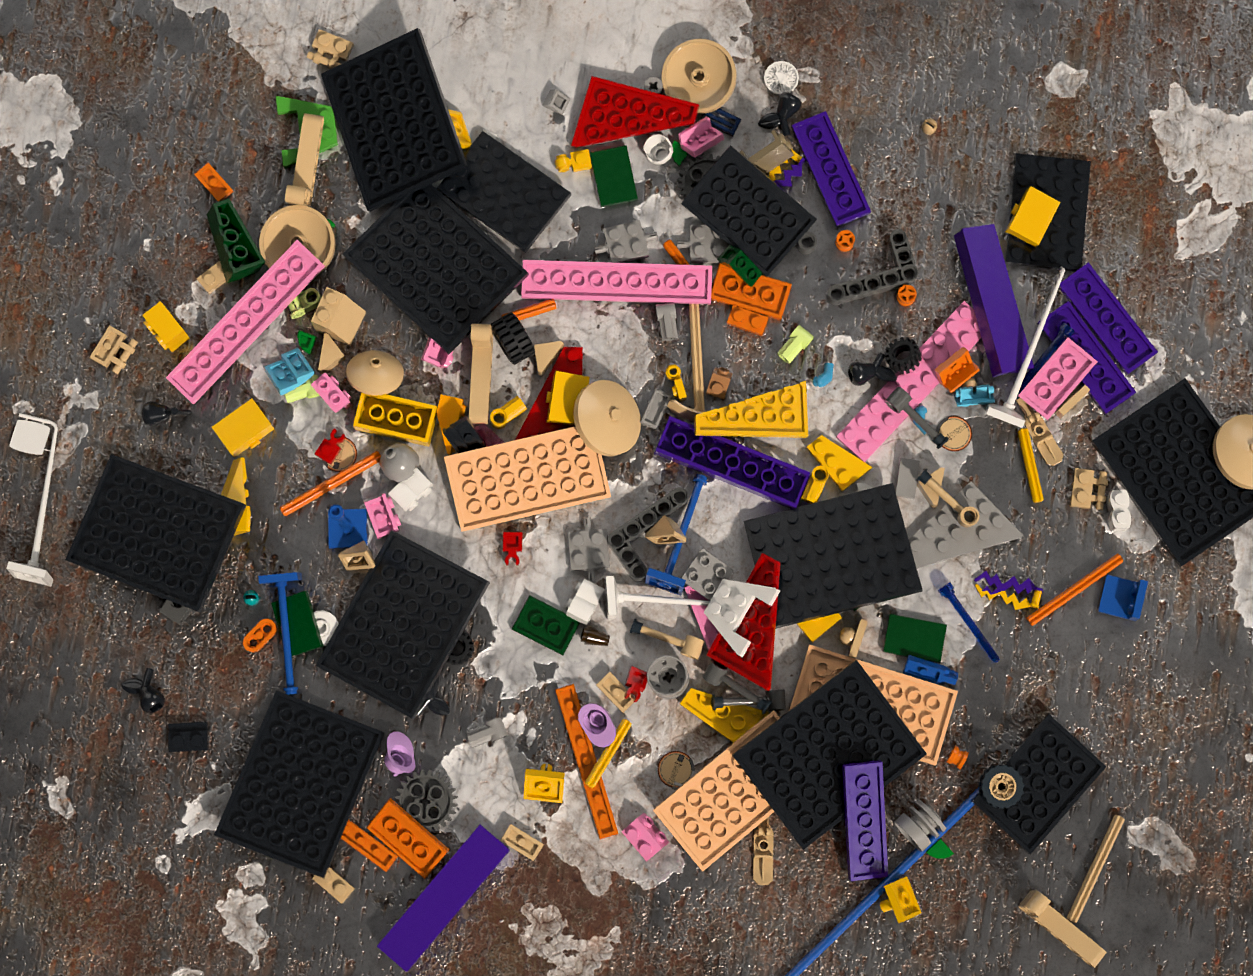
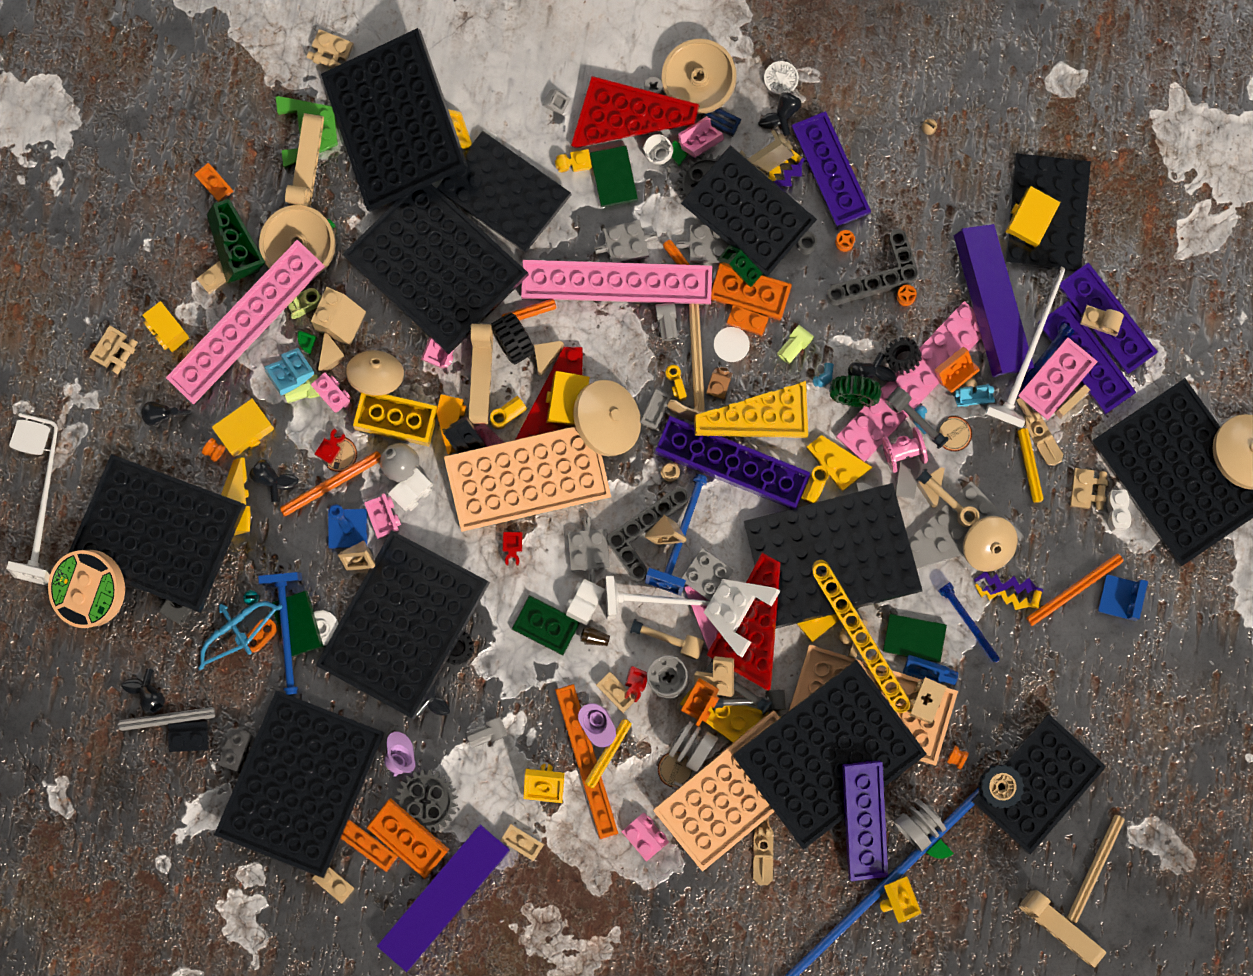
(86, 588): none -> piece
(168, 718): none -> light grey axle
(213, 449): none -> orange wheel
(235, 750): none -> flat silver brick
(241, 638): none -> dark azure piece
(265, 474): none -> black piece
(670, 472): none -> tan plate
(693, 746): none -> light grey wheel
(700, 700): none -> orange bracket
(721, 677): none -> tan plate
(731, 344): none -> white sticker
(855, 391): none -> dark green gear
(862, 645): none -> yellow beam
(904, 448): none -> bright pink hose
(935, 694): none -> tan brick
(982, 540): none -> tan dish
(1104, 321): none -> tan plate

